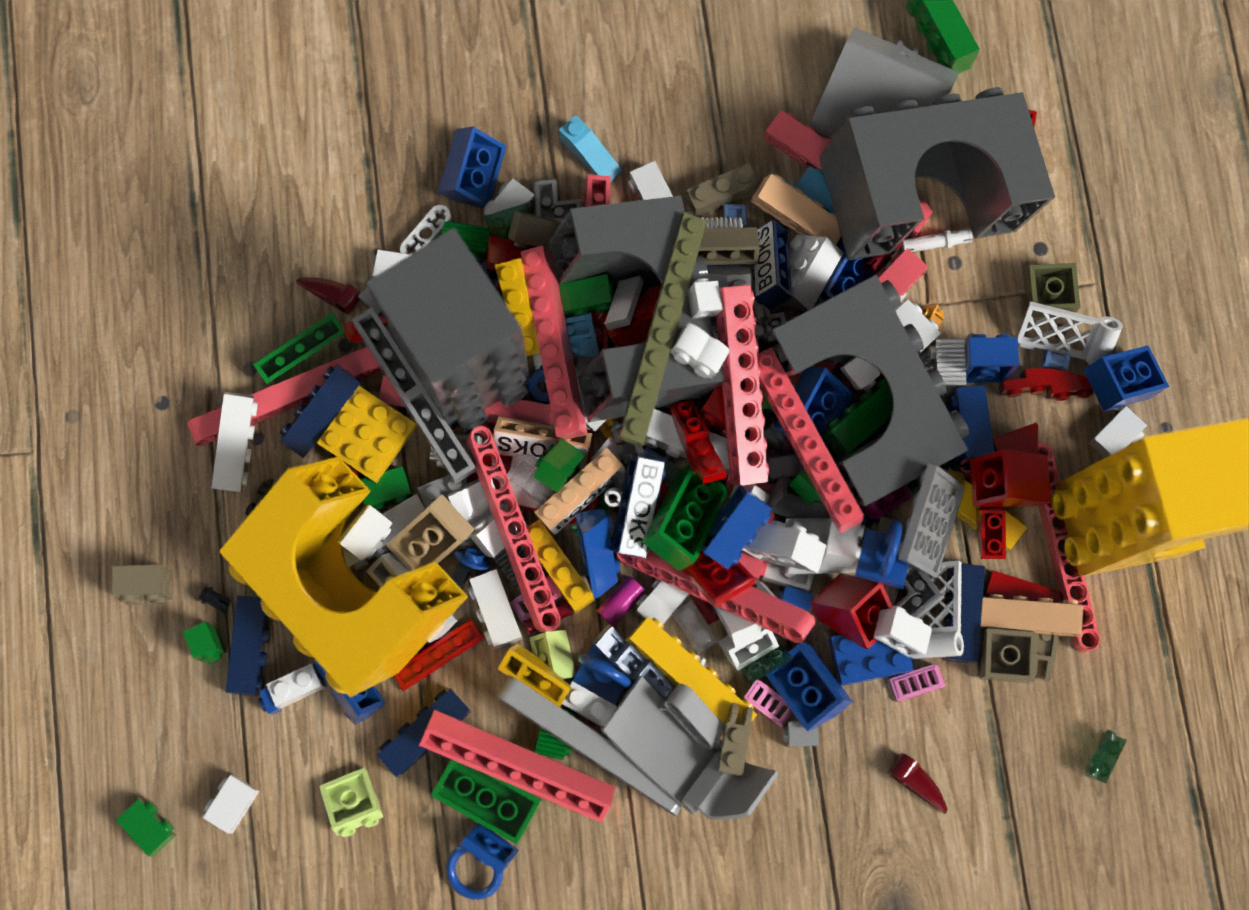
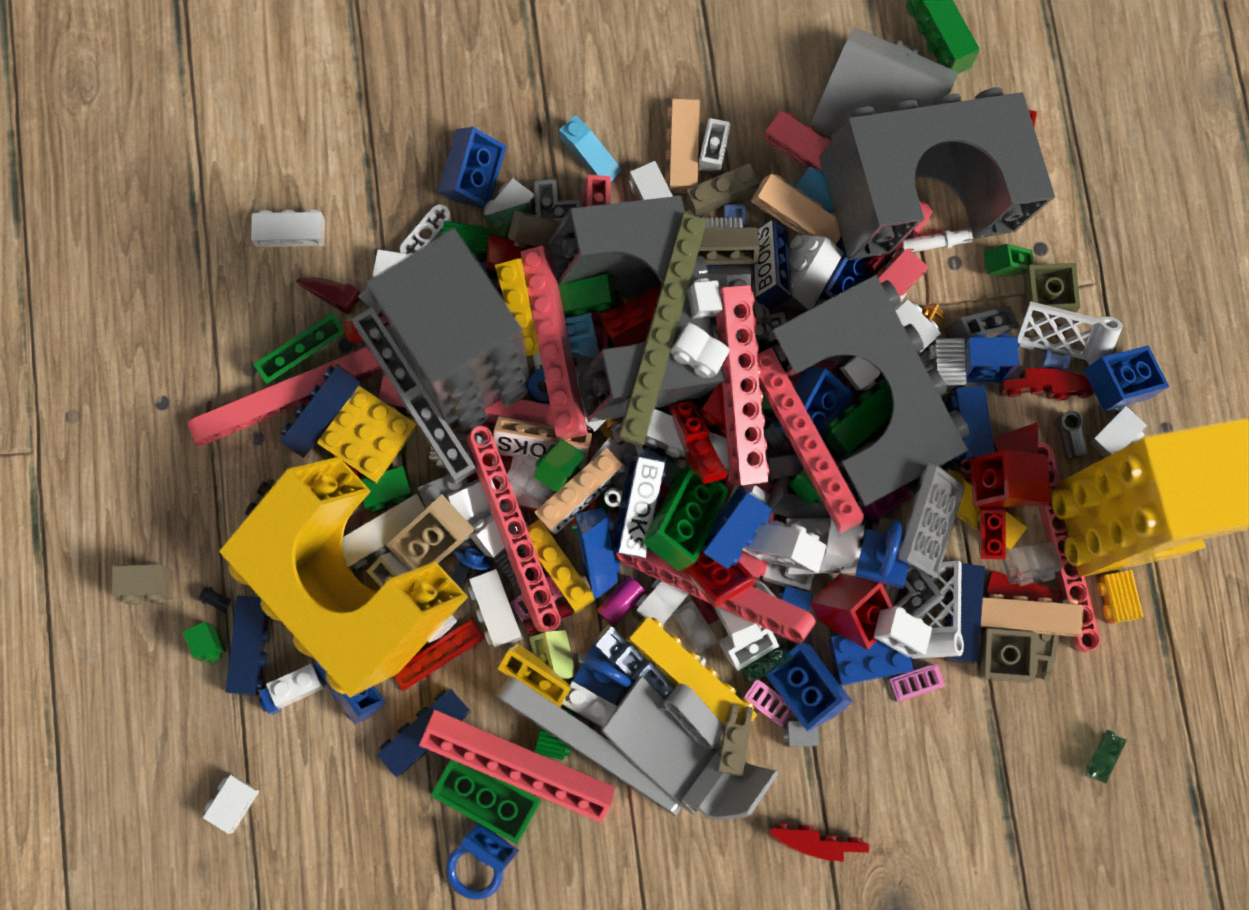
(146, 826): green brick -> none
(233, 442): white brick -> none
(288, 228): none -> white brick
(351, 802): yellowish green plate -> none
(365, 533): white brick -> none
(624, 303): white tile -> none
(683, 145): none -> light nougat brick
(714, 146): none -> white brick
(808, 842): none -> red slope
(914, 778): dark red piece -> none
(988, 323): none -> dark grey slope
(1007, 260): none -> green slope
(1032, 563): none -> clear brick
(1072, 438): none -> dark grey piece
(1120, 597): none -> yellow brick

